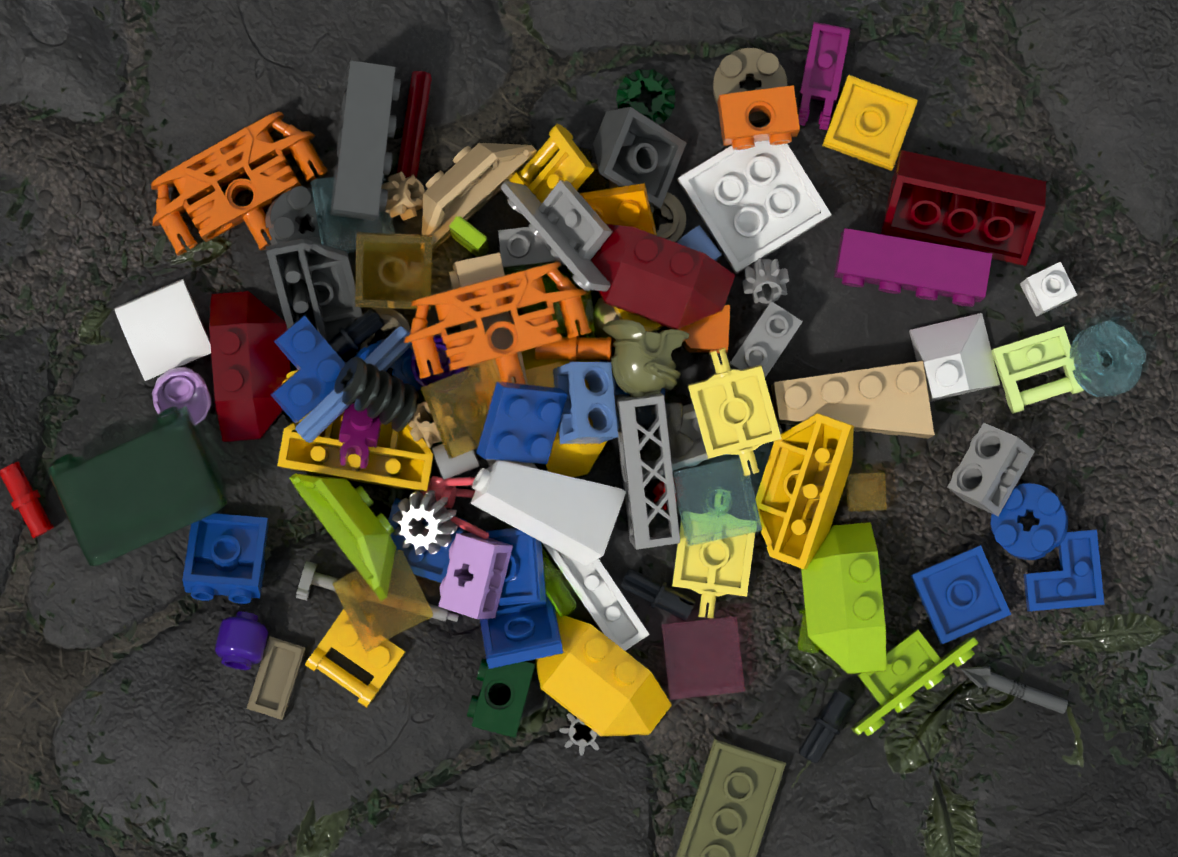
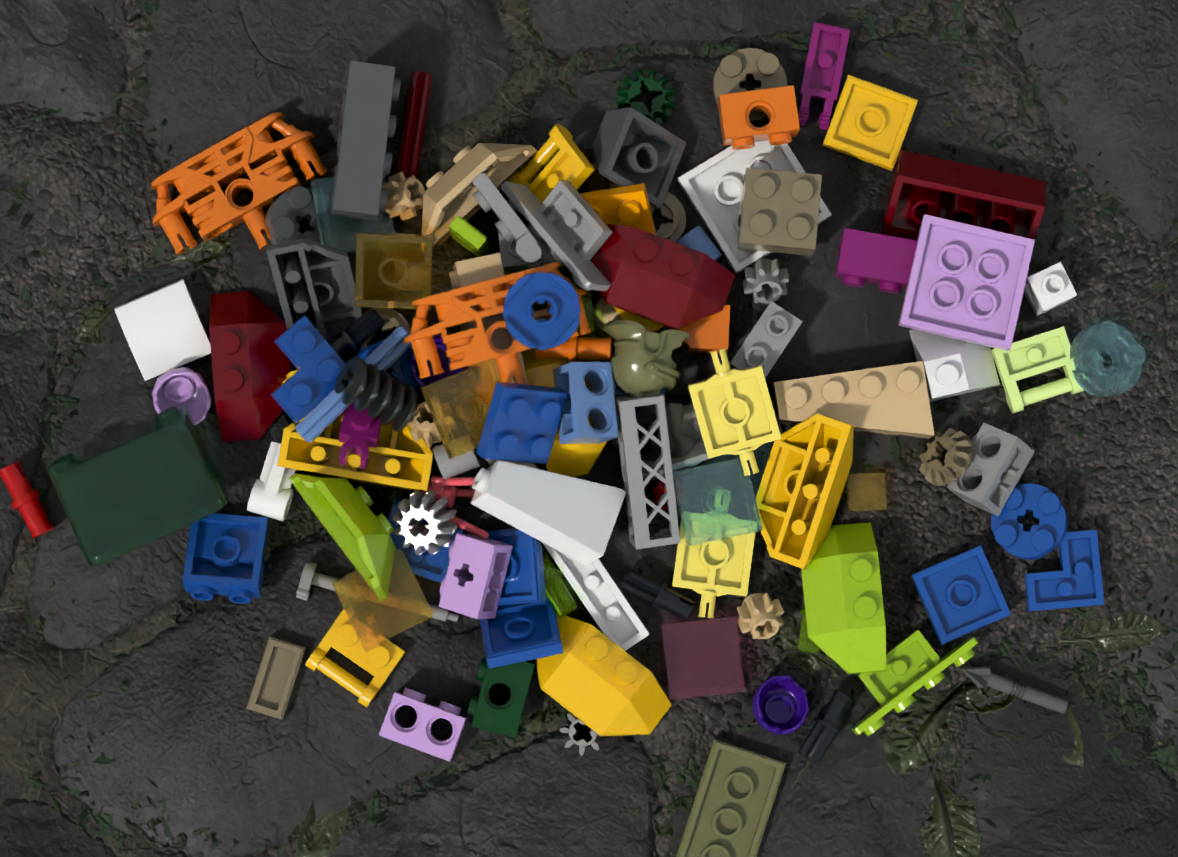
(241, 641): dark purple head -> none
(273, 491): none -> white piece
(420, 734): none -> lavender brick
(509, 223): none -> light grey hinge
(563, 310): none -> blue plate
(760, 616): none -> tan gear
(779, 211): none -> dark tan brick
(780, 705): none -> dark purple hair
(956, 459): none -> dark tan gear
(966, 282): none -> lavender plate

